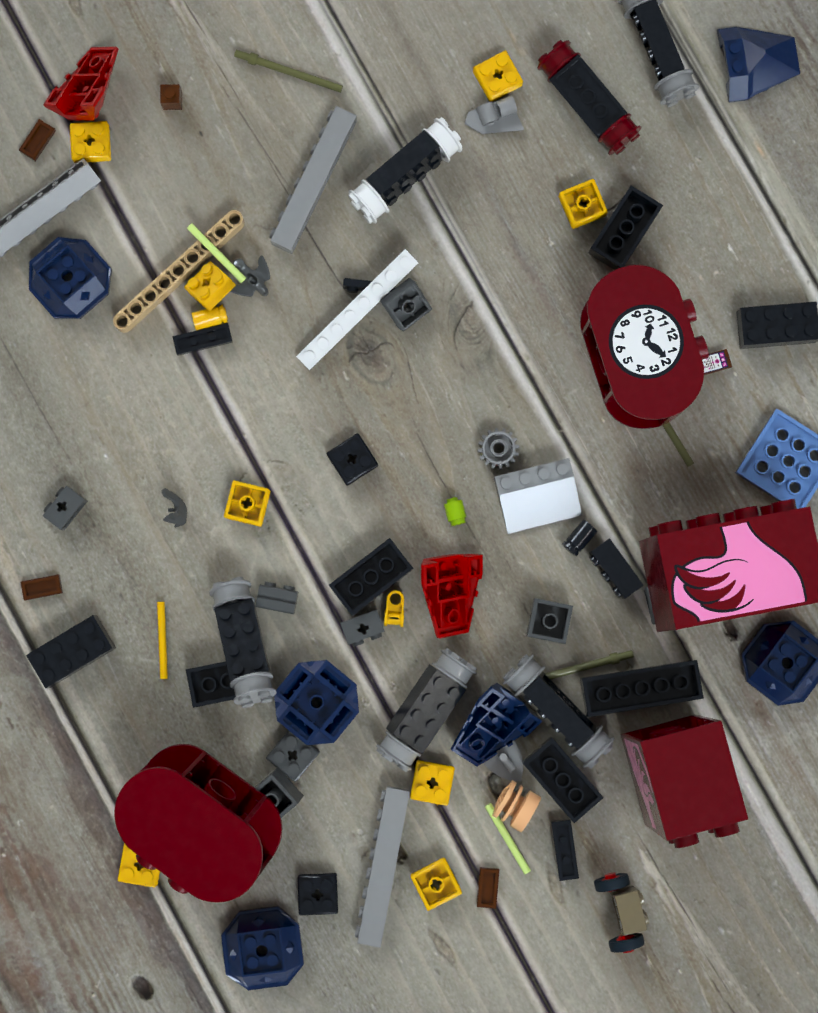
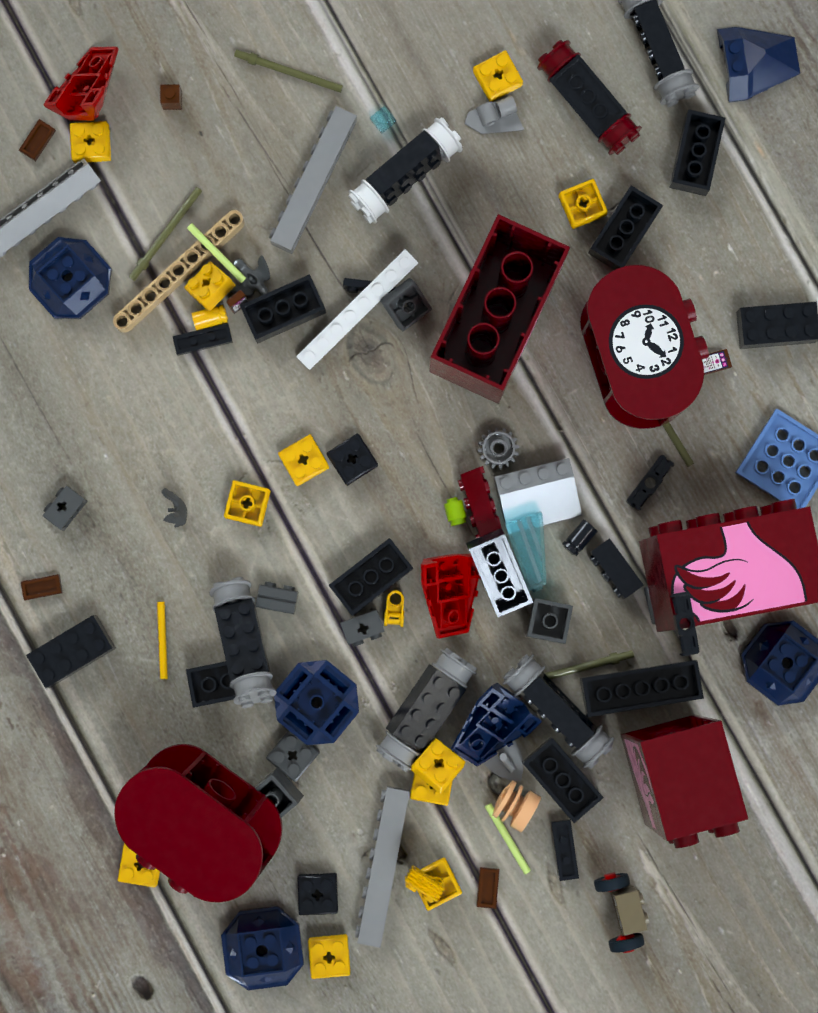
(143, 263): none -> olive bar
(236, 300): none -> reddish brown tile
(283, 309): none -> black brick
(315, 464): none -> yellow brick
(337, 946): none -> yellow brick
(383, 119): none -> clear light blue plate
(421, 881): none -> yellow brick
(438, 777): none -> yellow brick
(479, 501): none -> dark red wedge
(498, 308): none -> dark red brick
(499, 572): none -> brick
(528, 545): none -> clear light blue slope
(642, 492): none -> black piece
(687, 637): none -> black piece
(697, 152): none -> black brick

